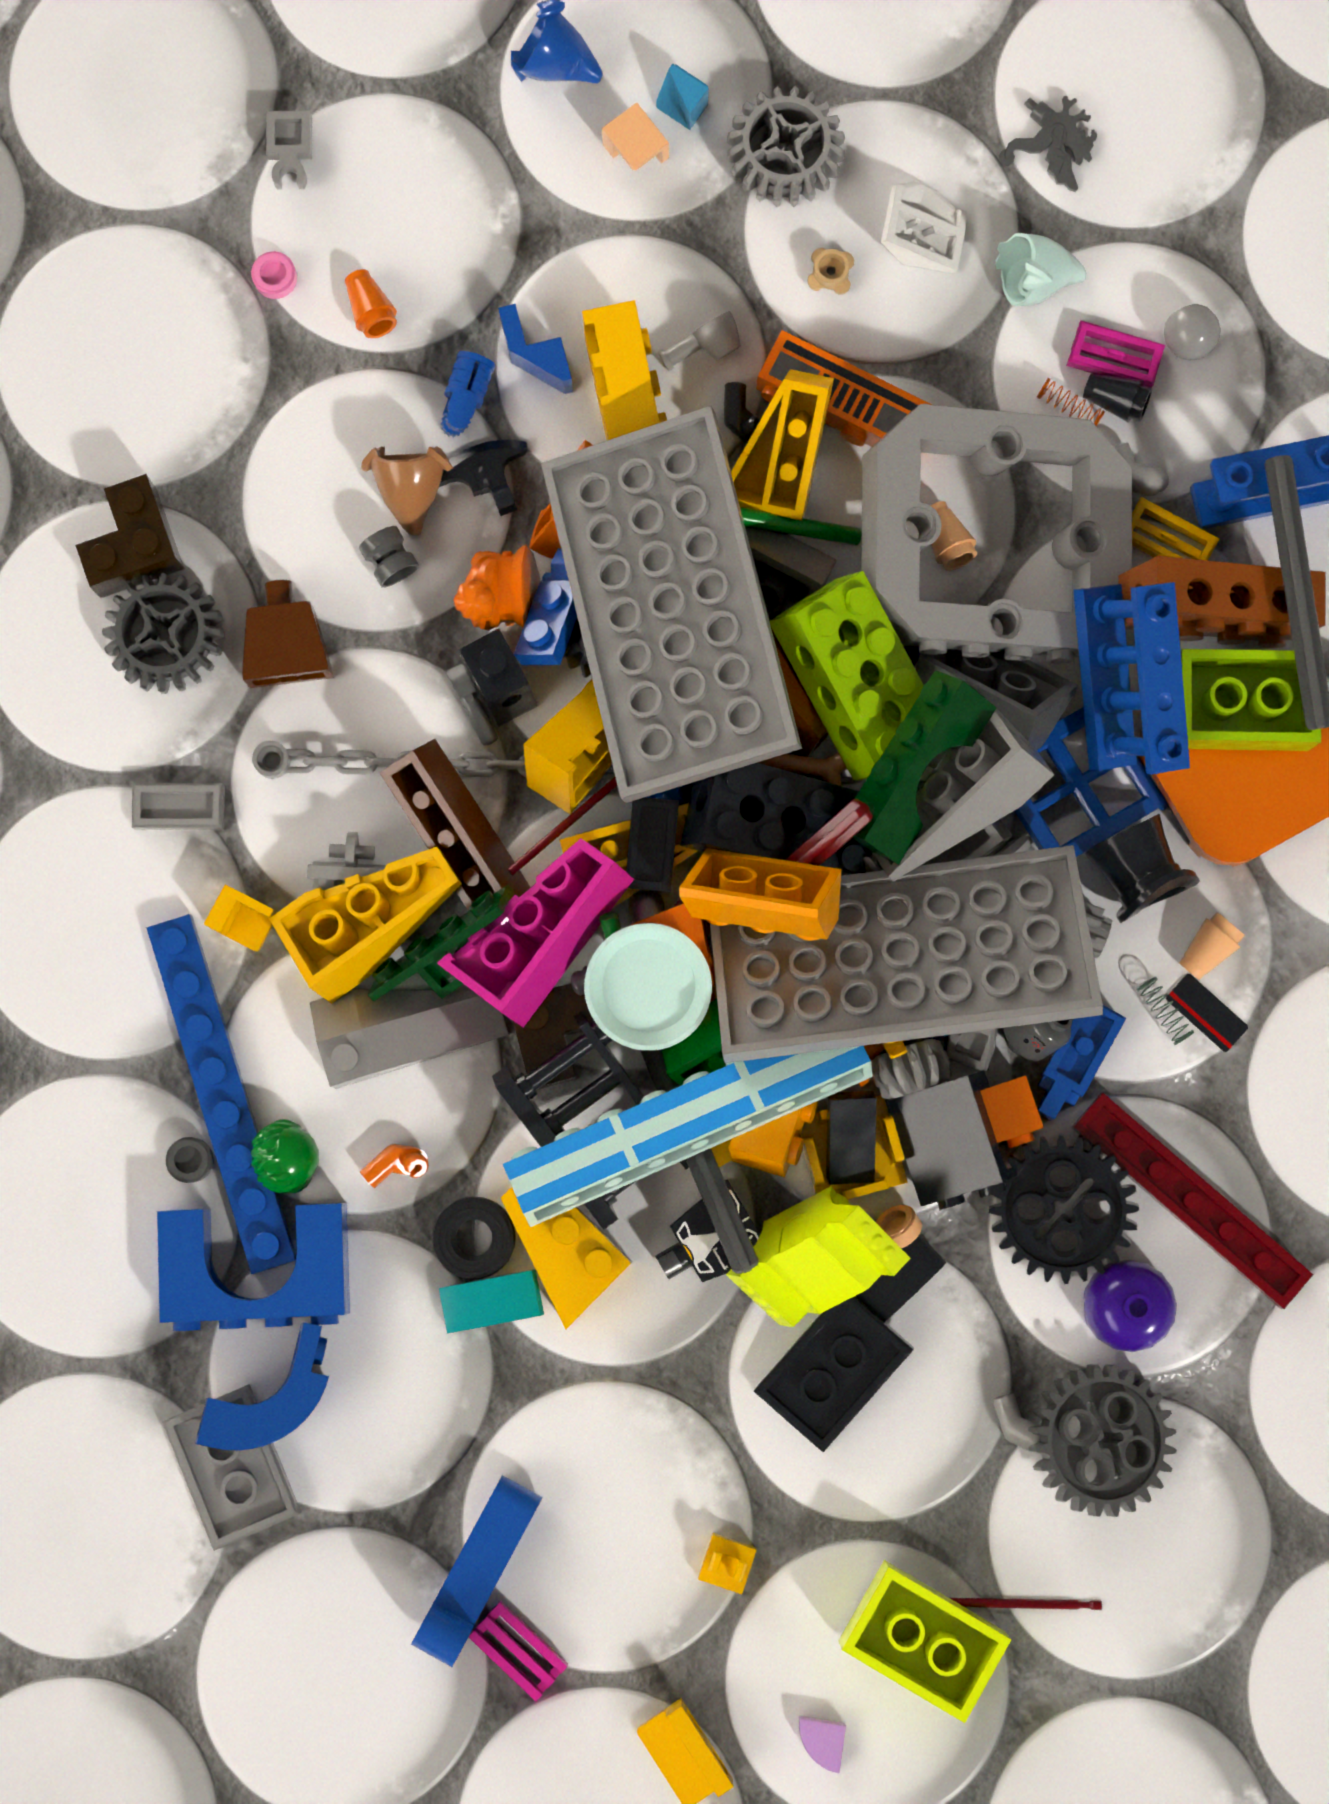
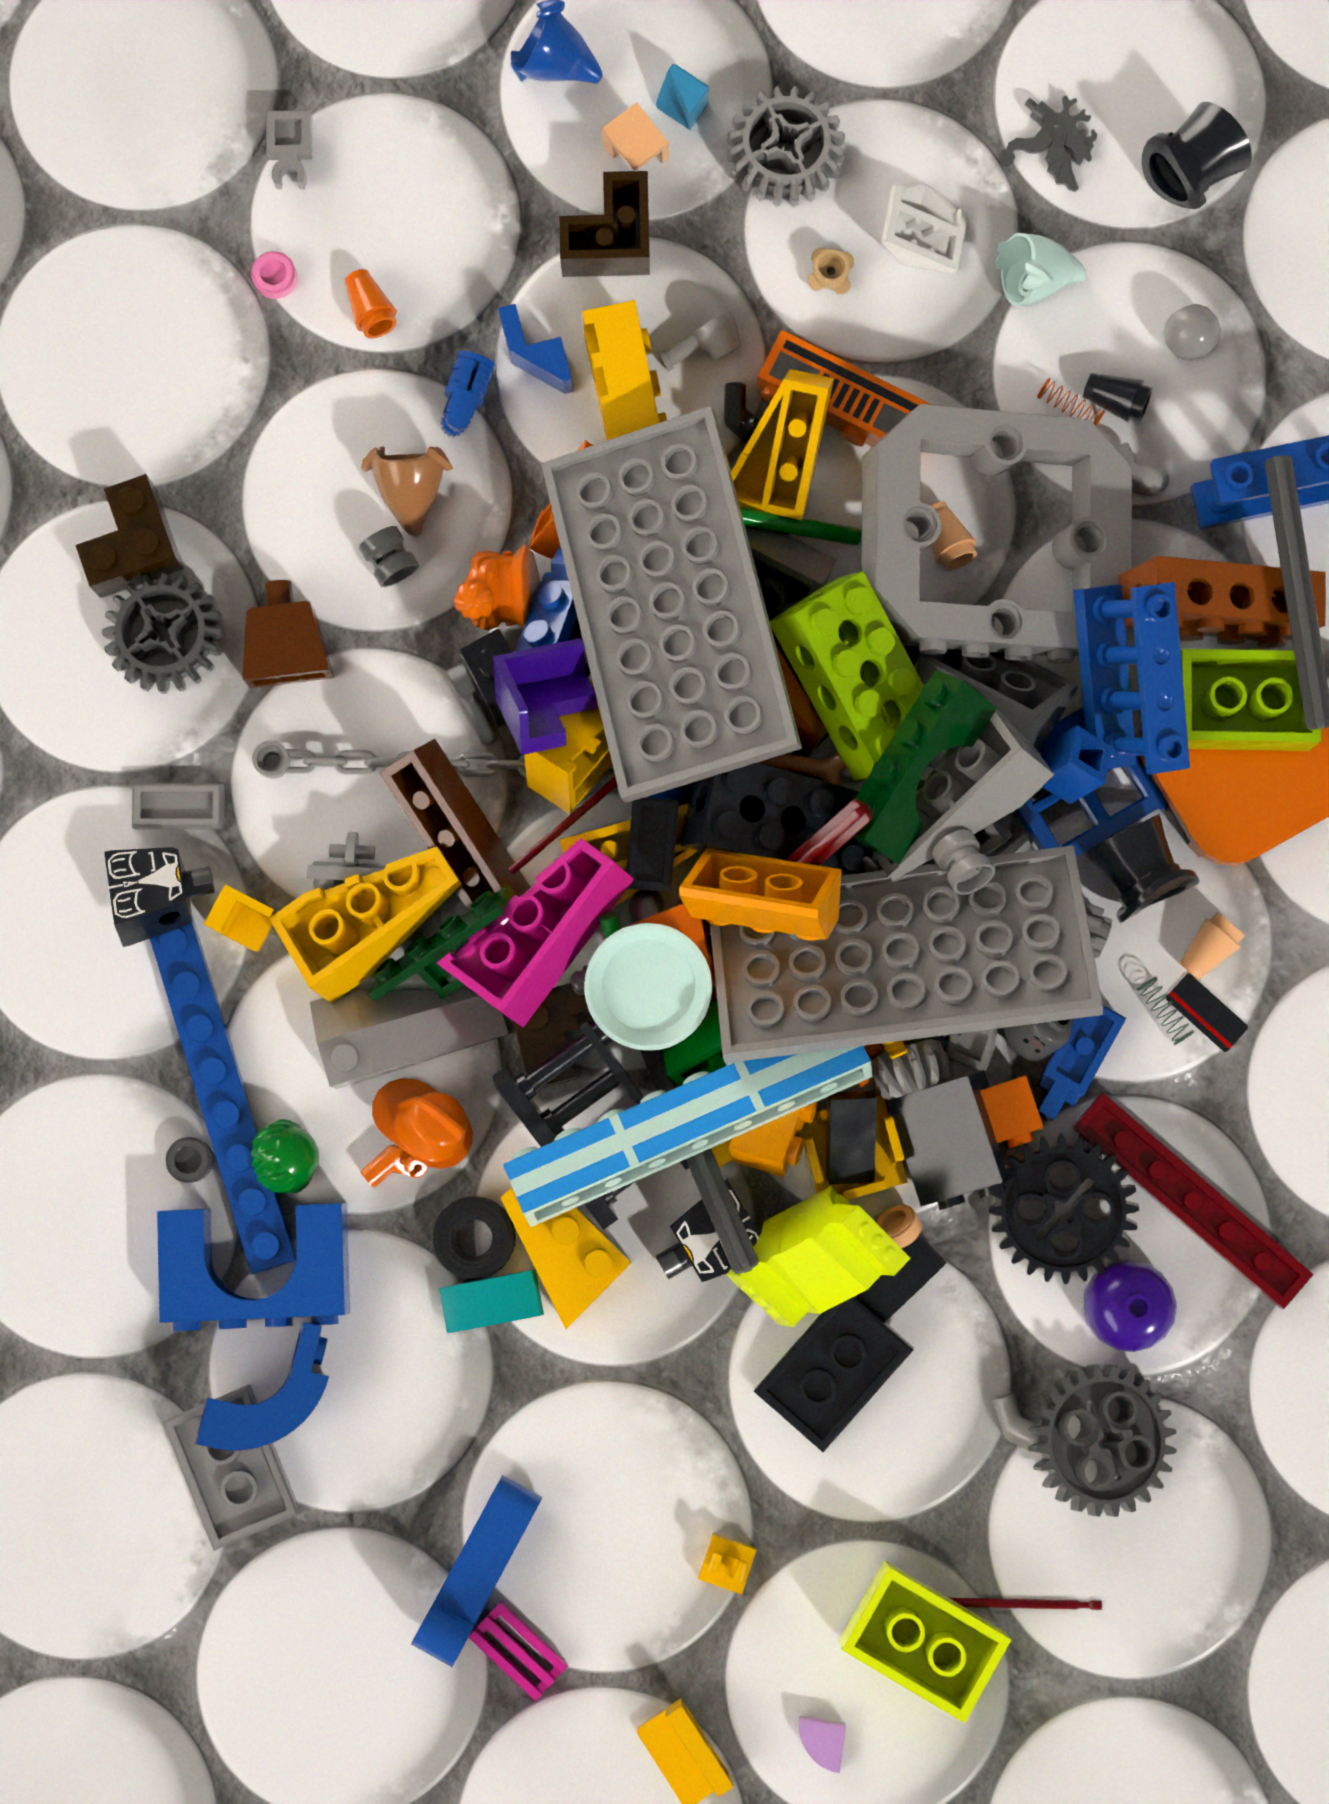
(152, 891): none -> black torso
(423, 1122): none -> orange piece
(483, 470): black piece -> none
(538, 688): none -> dark purple panel
(613, 241): none -> dark brown brick
(964, 863): none -> light grey wheel
(1077, 762): none -> blue brick
(1117, 338): dark pink tile -> none
(1176, 523): yellow tile -> none
(1196, 156): none -> black hat

